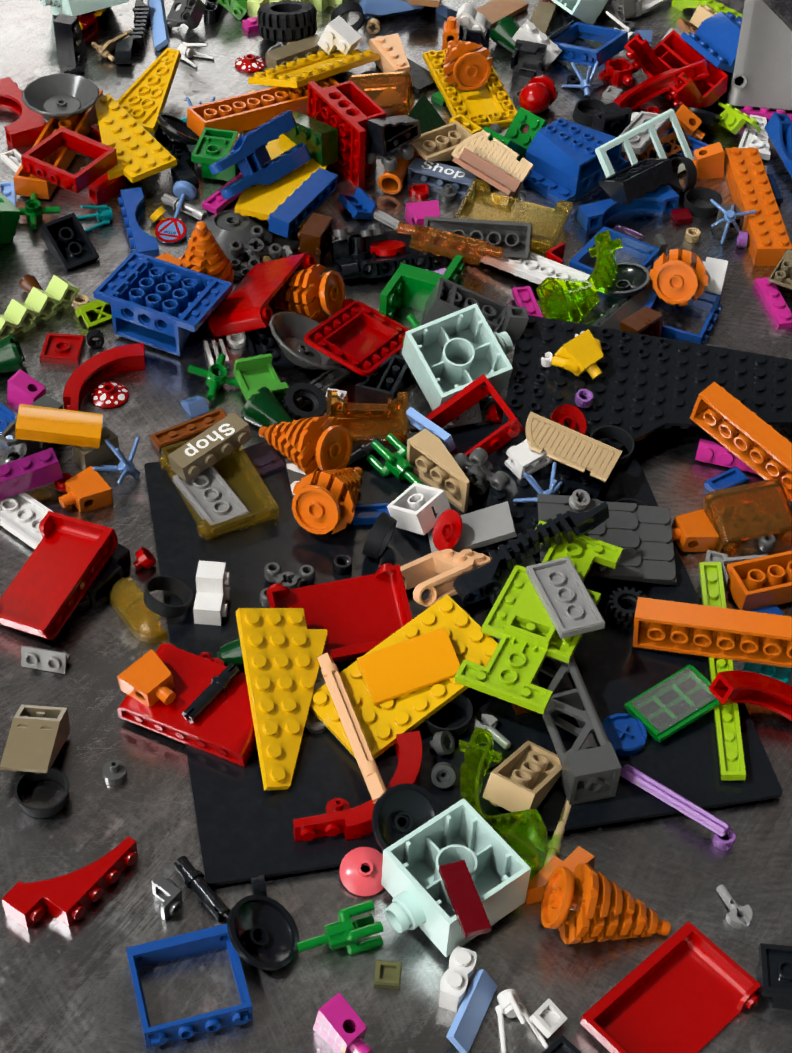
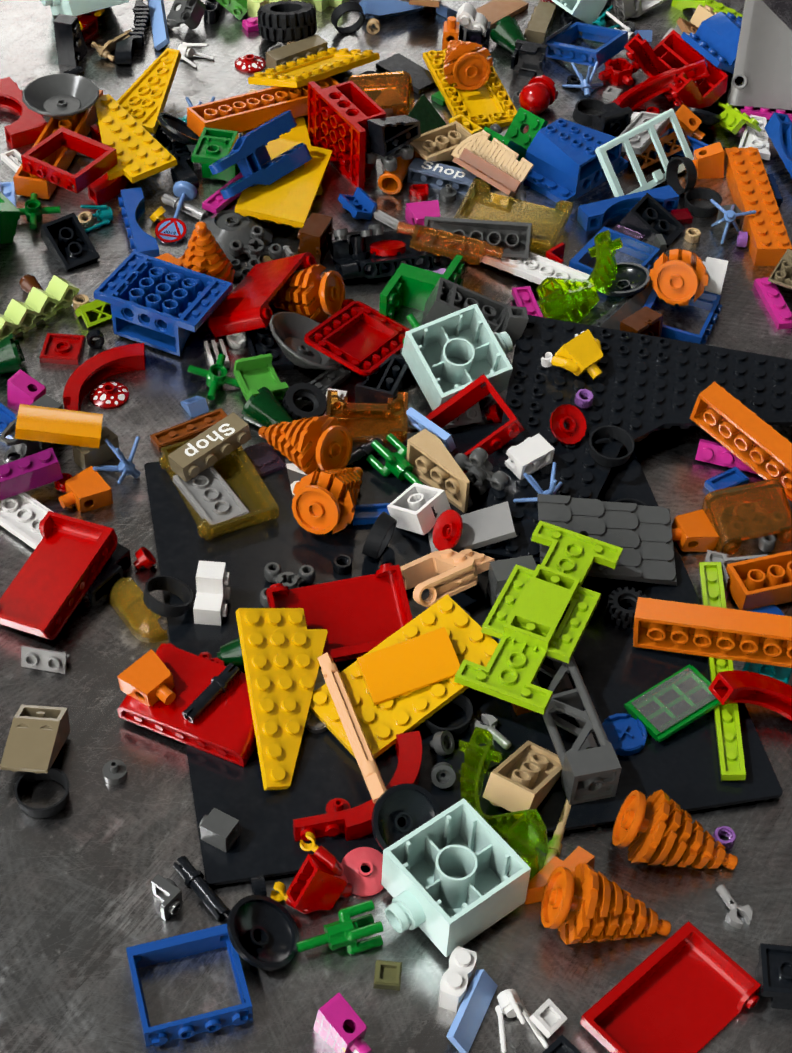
(68, 894): red arch -> none
(85, 215): none -> tan axle
(219, 829): none -> dark grey brick
(302, 202): blue brick -> none
(316, 883): none -> red torso
(318, 137): dark green wedge -> none
(339, 35): white brick -> none
(390, 52): light nougat wedge -> none
(464, 899): dark red tile -> none
(485, 579): black piece -> none
(531, 33): white brick -> none
(565, 597): light grey tile -> none
(571, 447): tan piece -> none
(583, 495): light grey bush -> none
(601, 21): none -> teal plant
(638, 179): black slope -> none
(651, 218): none -> black slope
(664, 834): none -> orange plant
(675, 800): medium lavender axle -> none

